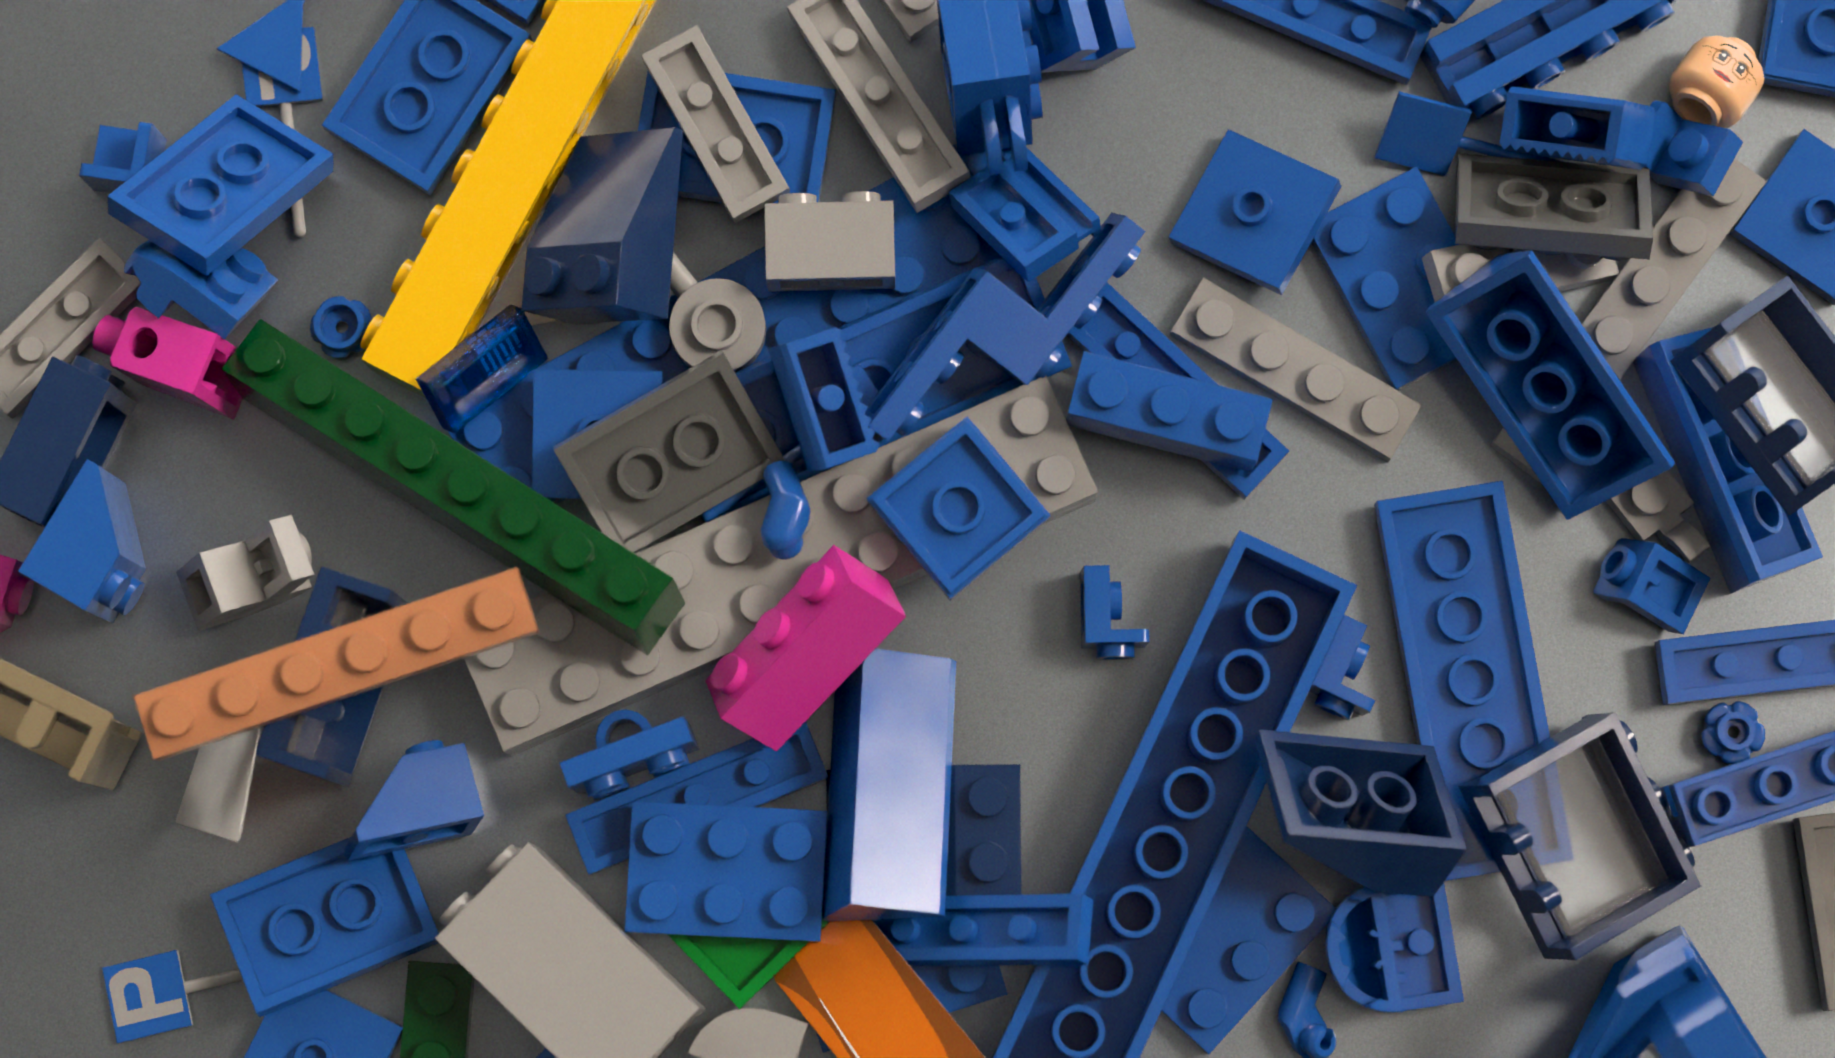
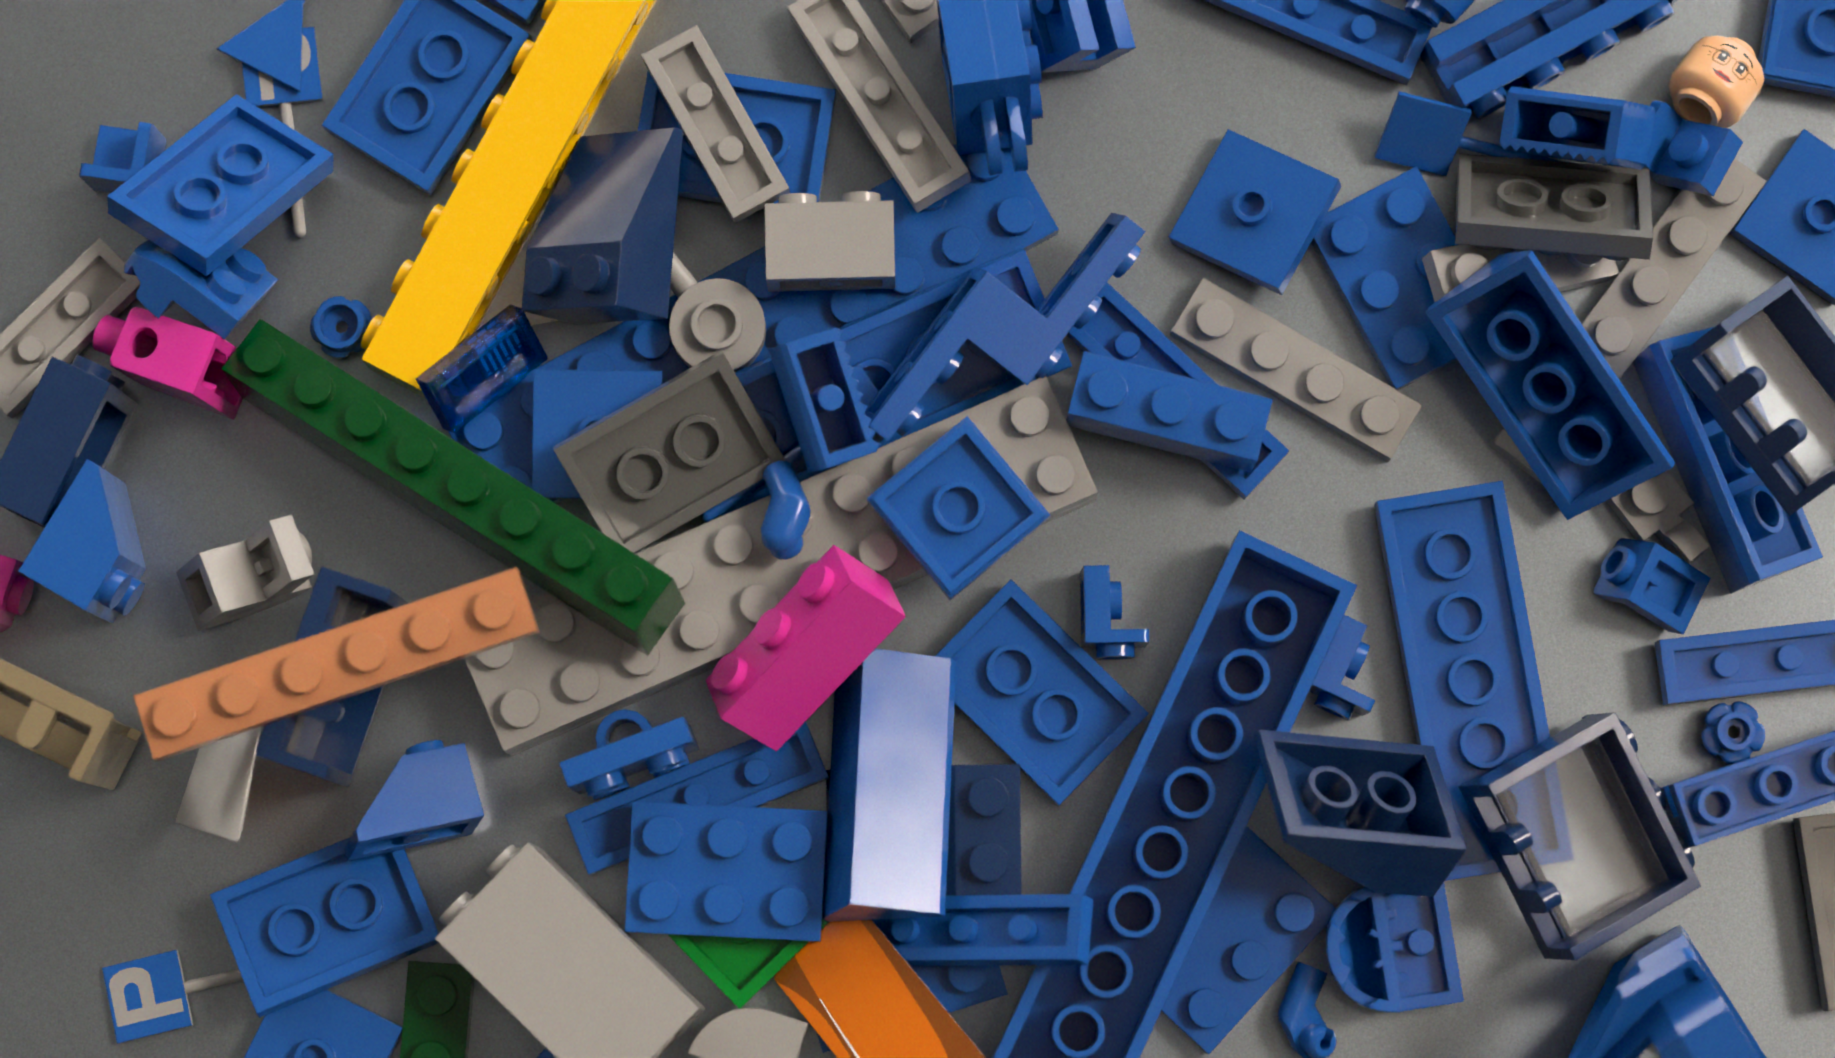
(1025, 215): blue plate -> none
(1038, 693): none -> blue plate

